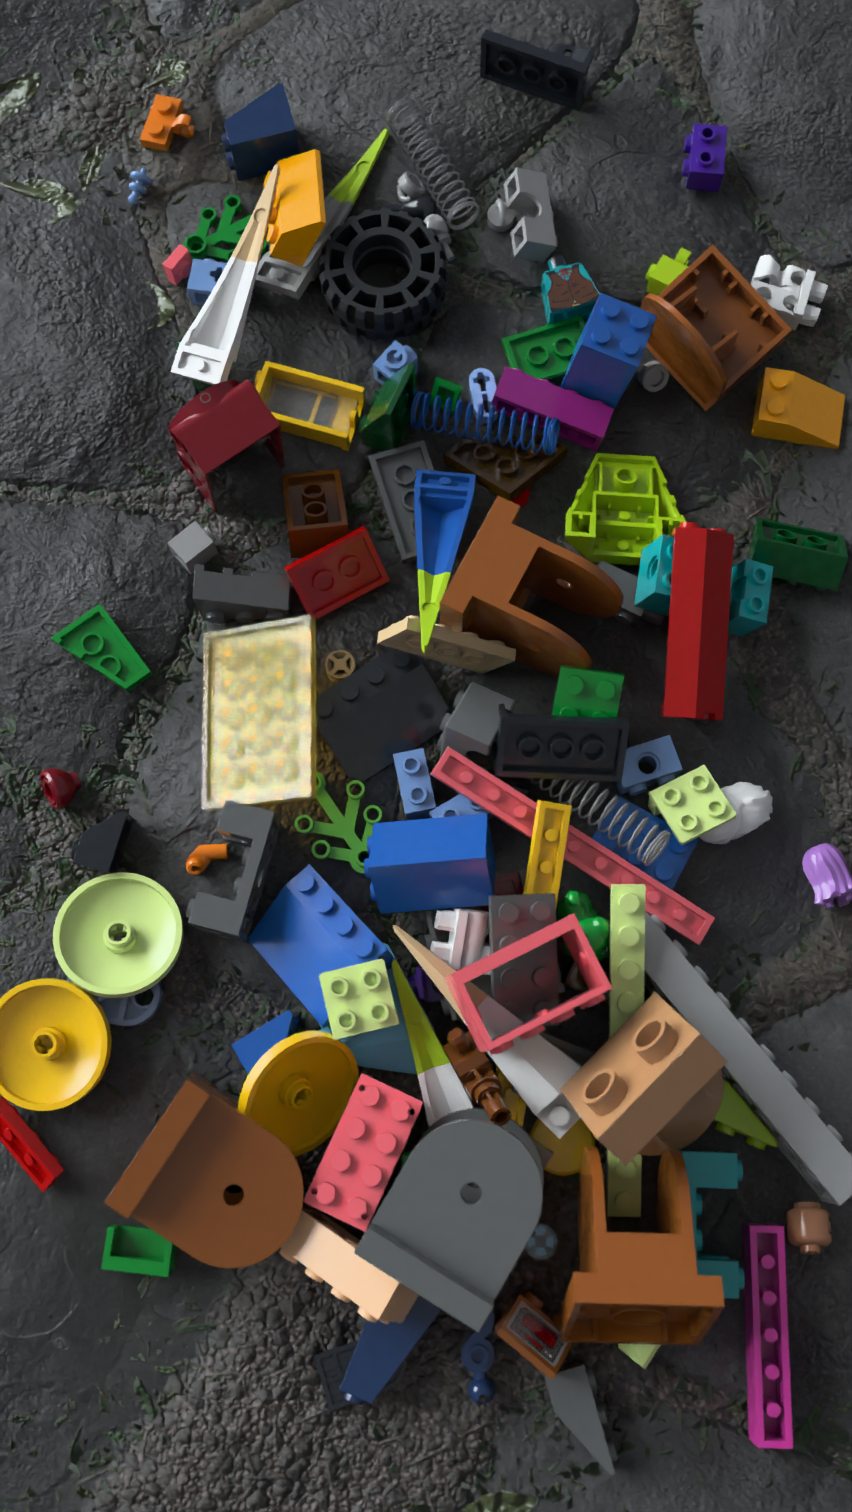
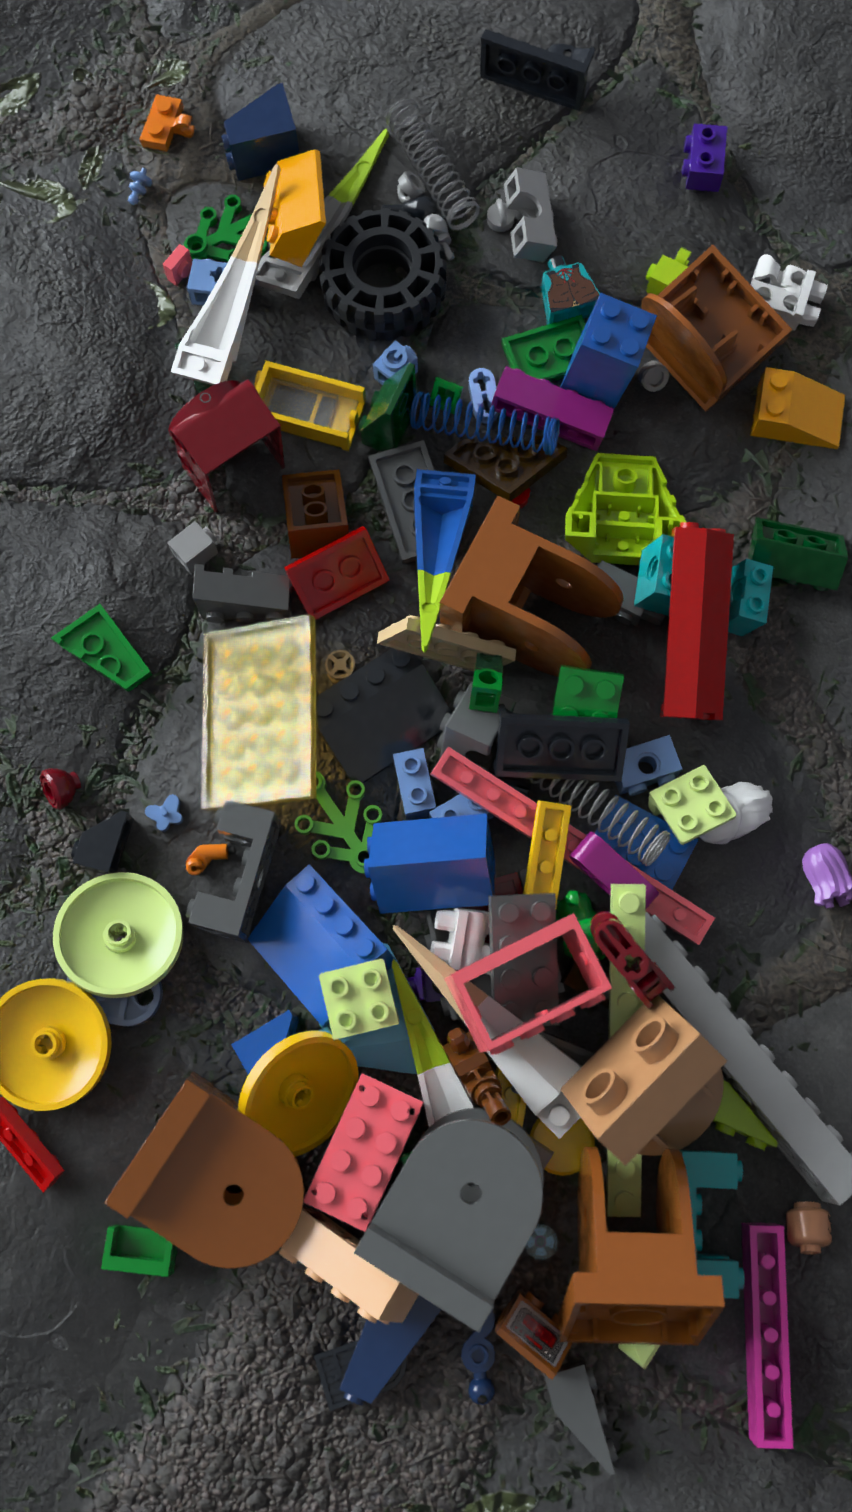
(165, 814): none -> medium blue piece
(486, 683): none -> green leg
(607, 866): none -> magenta beam
(616, 943): none -> dark red piece

